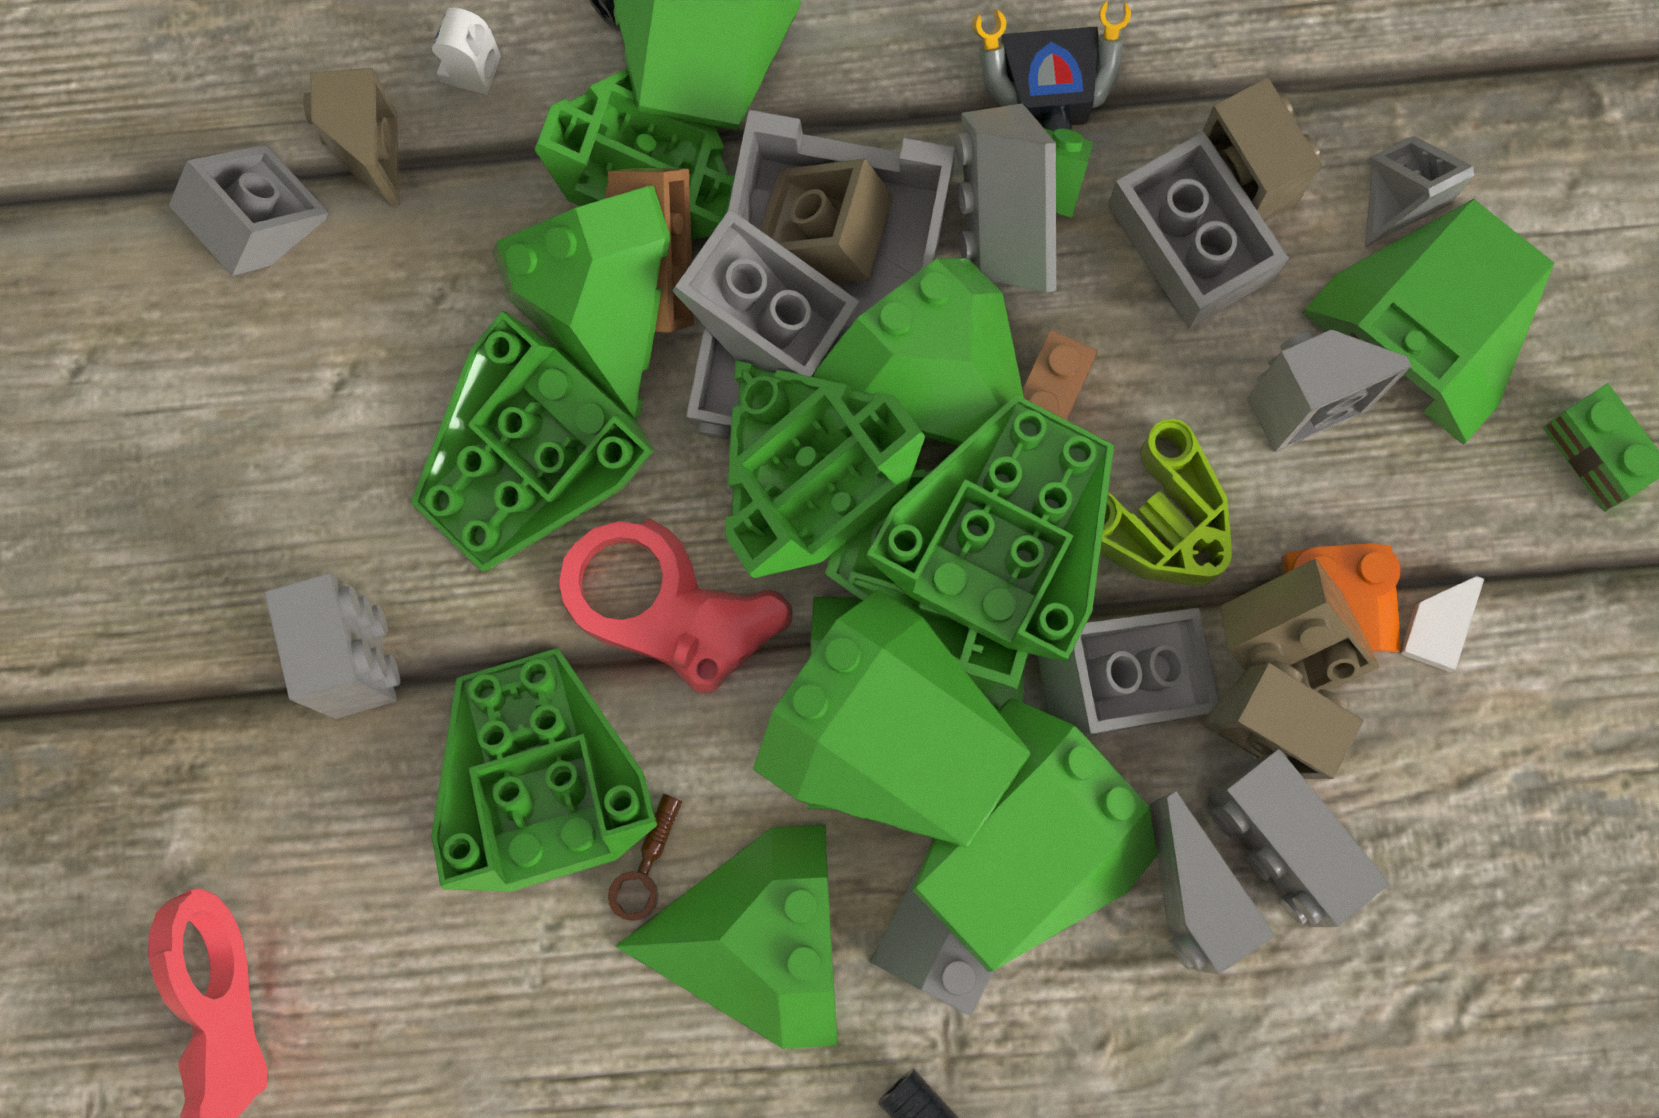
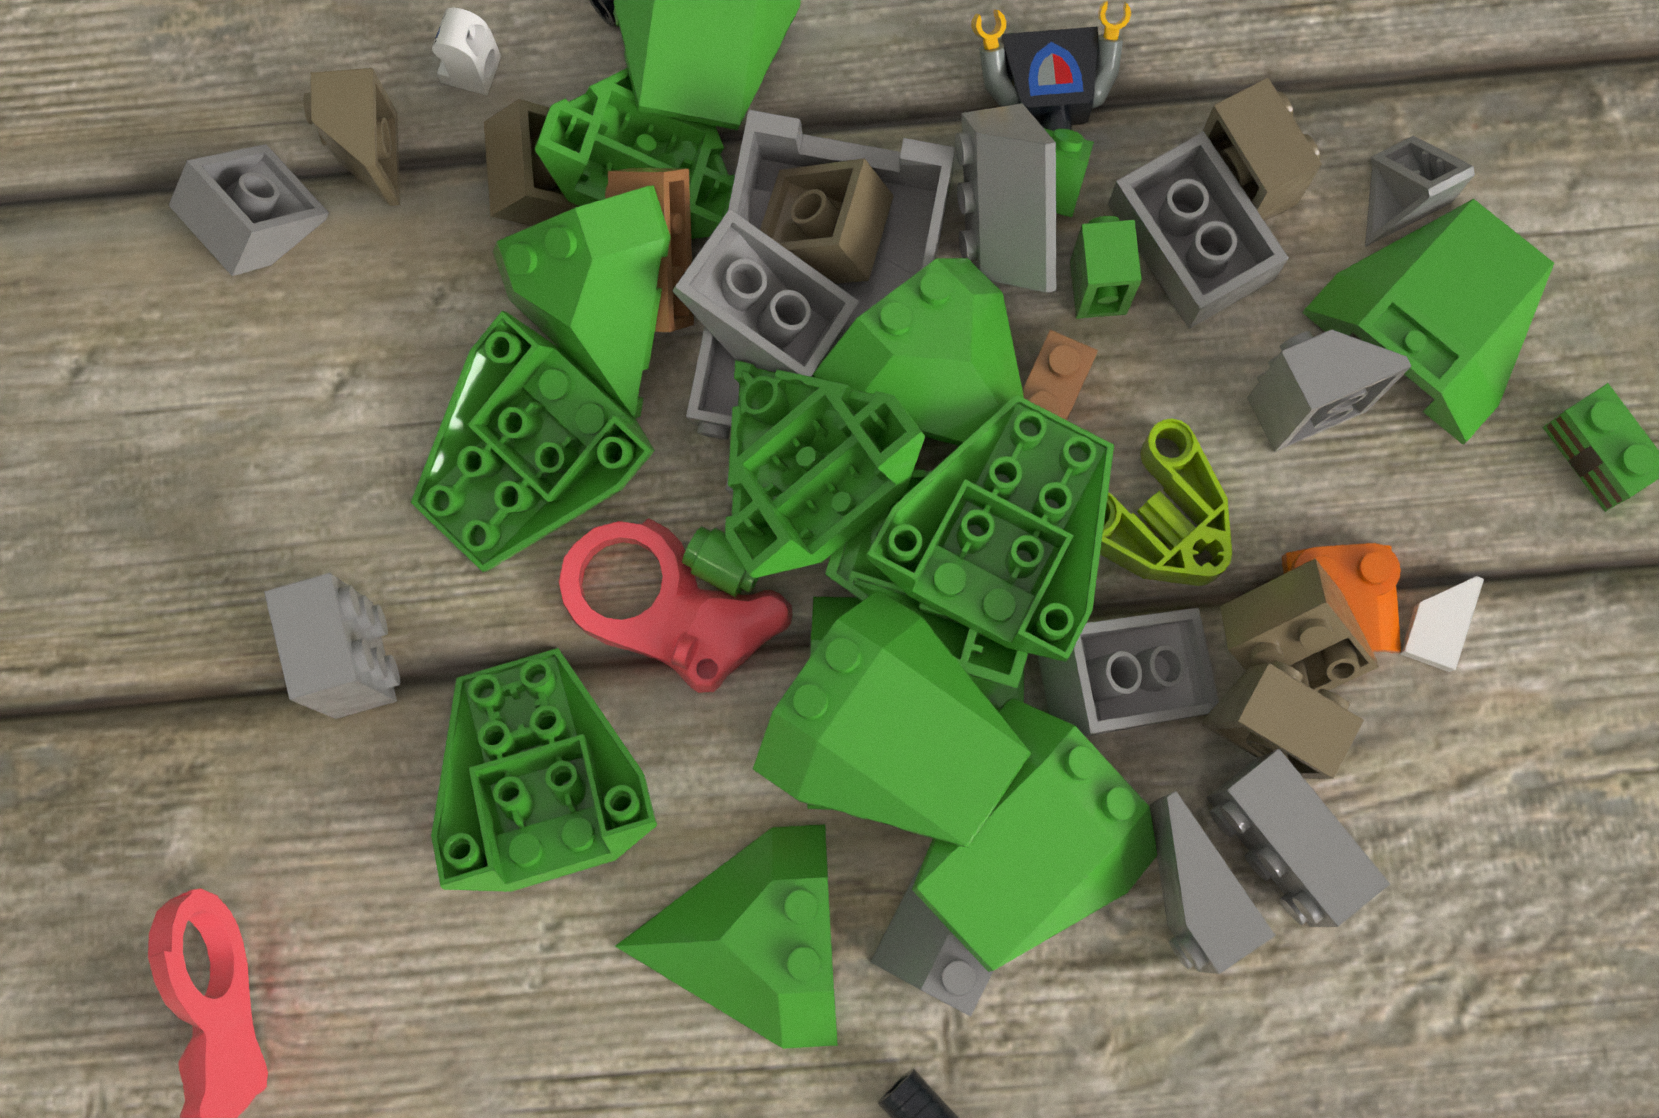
(517, 178): none -> dark tan slope
(651, 851): reddish brown piece -> none
(717, 563): none -> bright green brick
(1105, 267): none -> bright green brick

